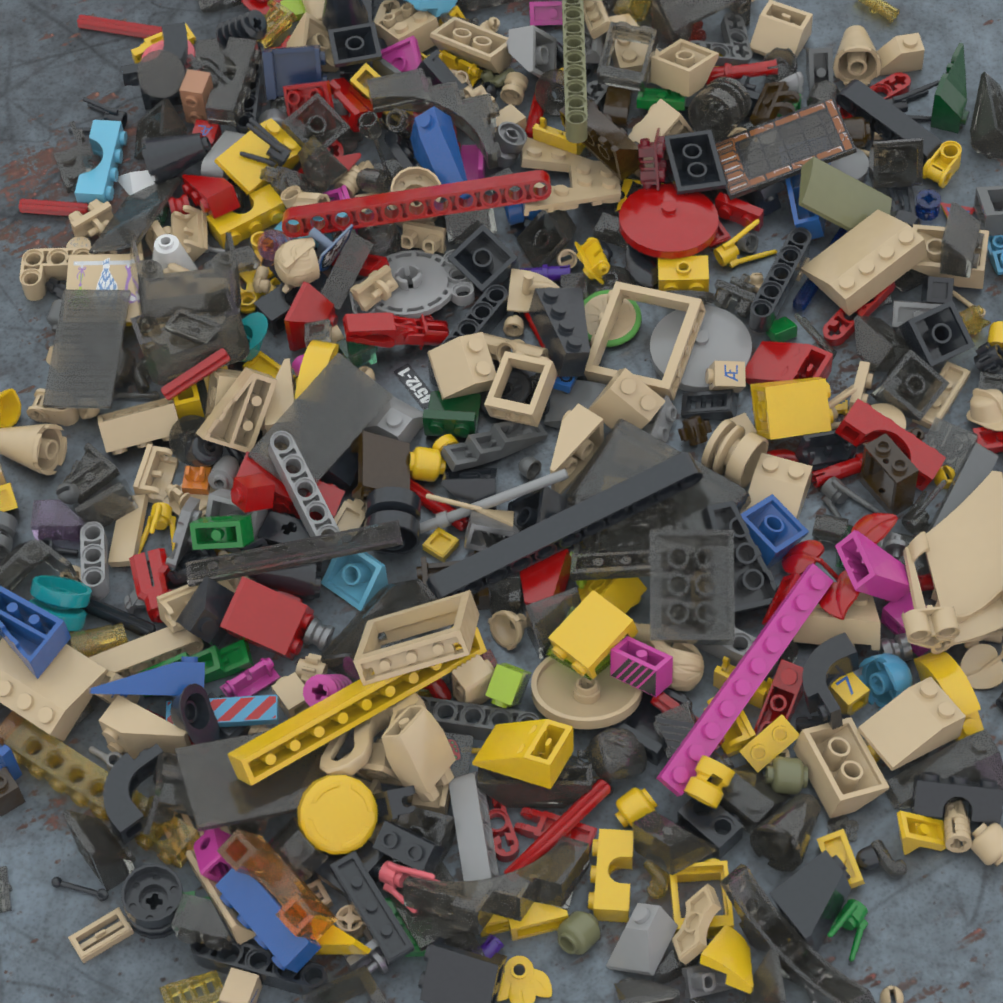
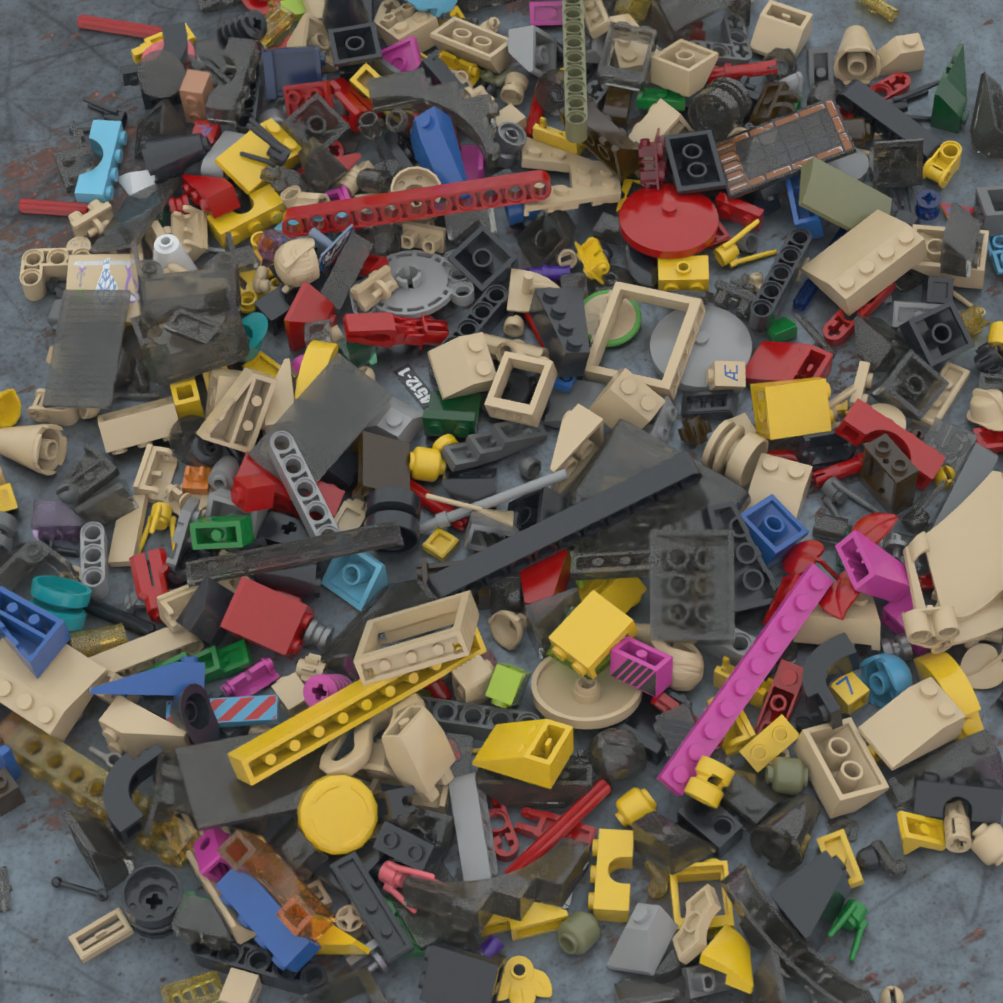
(195, 374): red axle -> none

